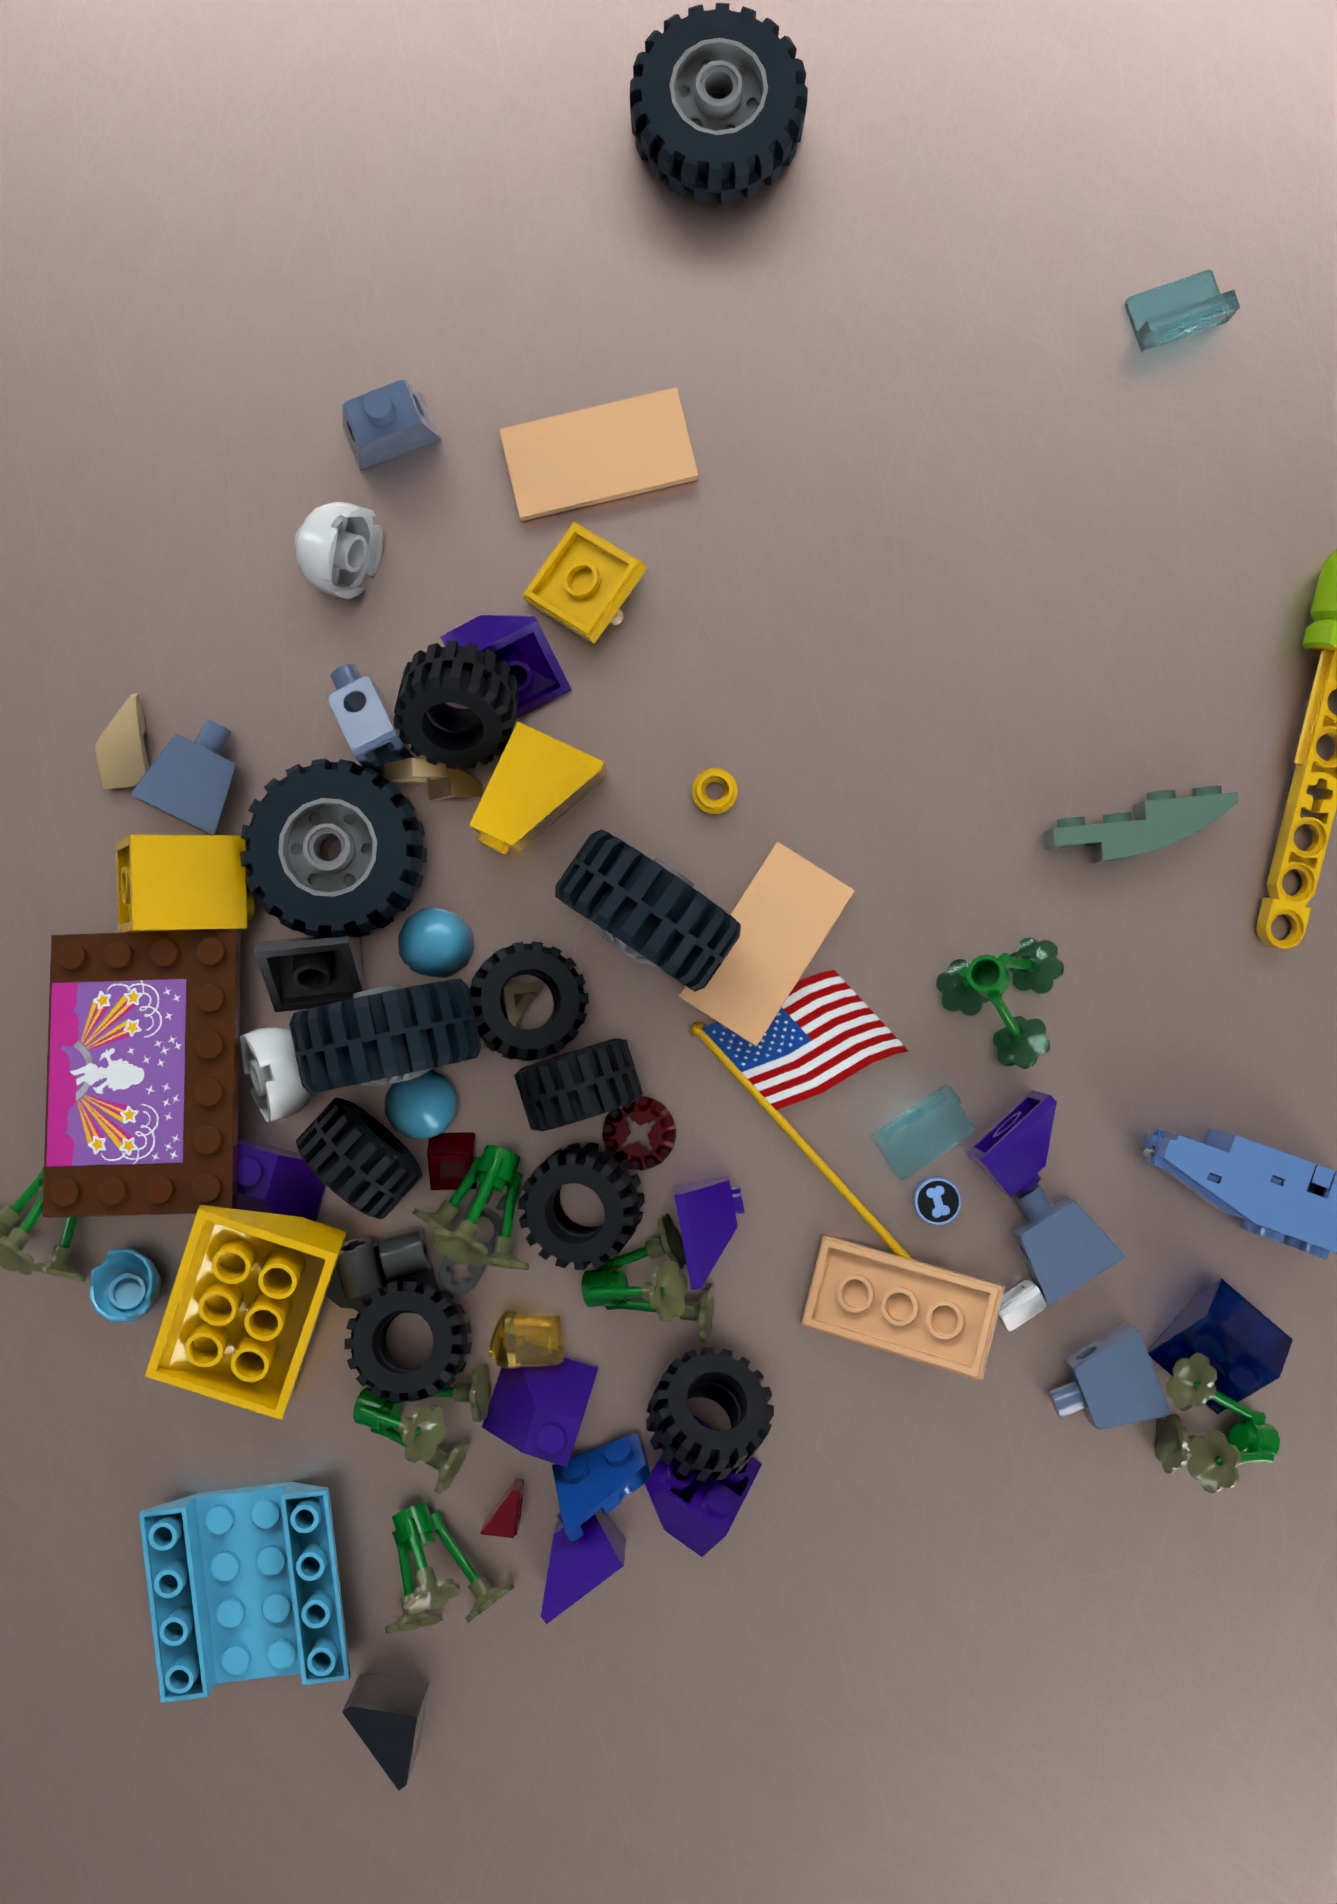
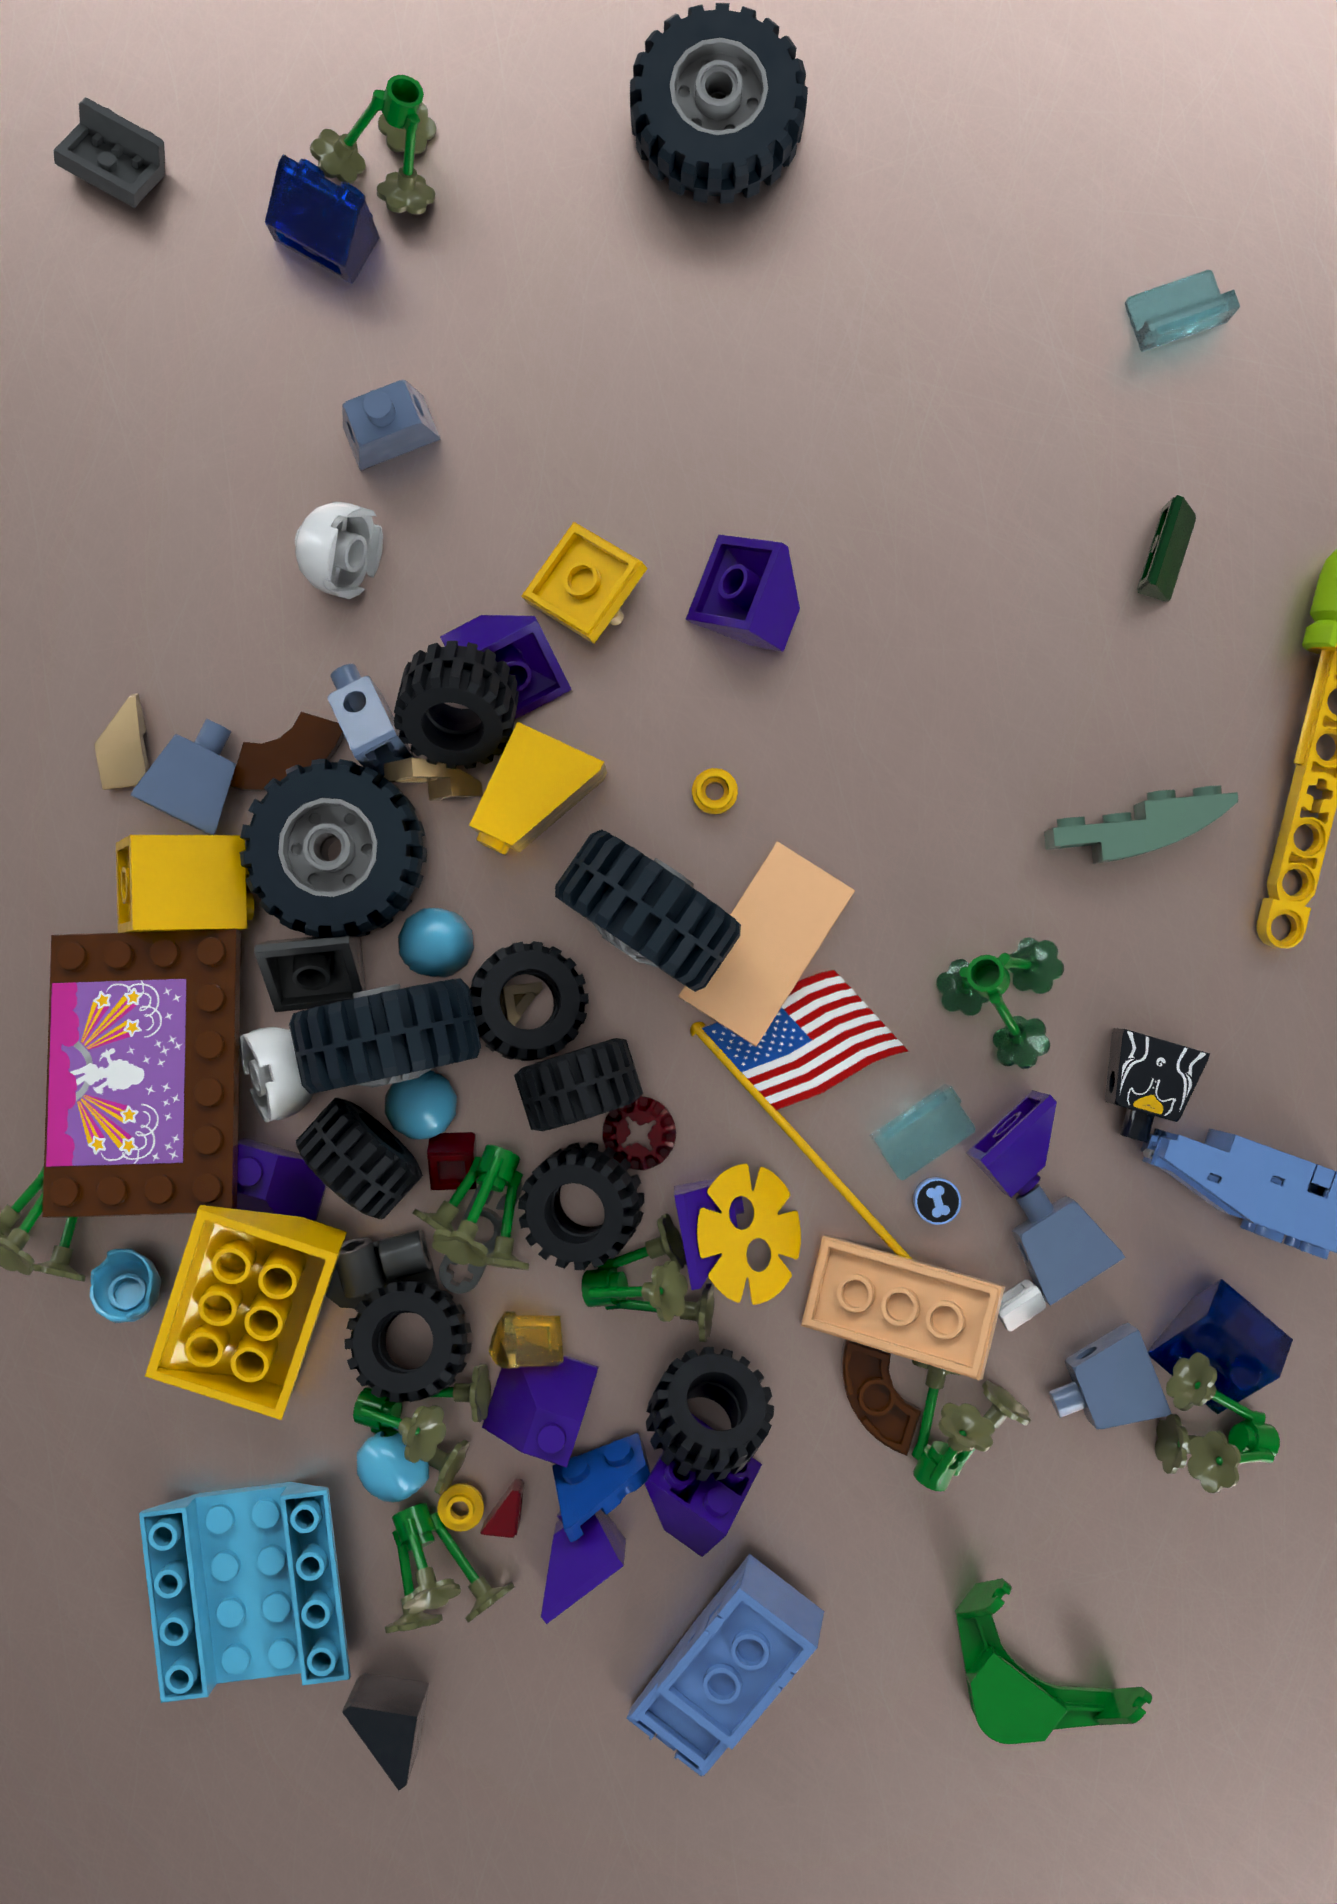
(112, 154): none -> dark grey bracket
(306, 741): none -> reddish brown tile
(320, 218): none -> clear blue slope
(386, 1471): none -> medium azure hair
(407, 130): none -> olive plant
(466, 1494): none -> yellow plate
(599, 454): light nougat tile -> none
(719, 1235): none -> yellow piece
(729, 1666): none -> medium blue piece
(747, 592): none -> dark purple slope
(874, 1397): none -> reddish brown tile
(962, 1425): none -> plant
(1012, 1702): none -> green piece
(1150, 1079): none -> black torso
(1167, 549): none -> dark green slope

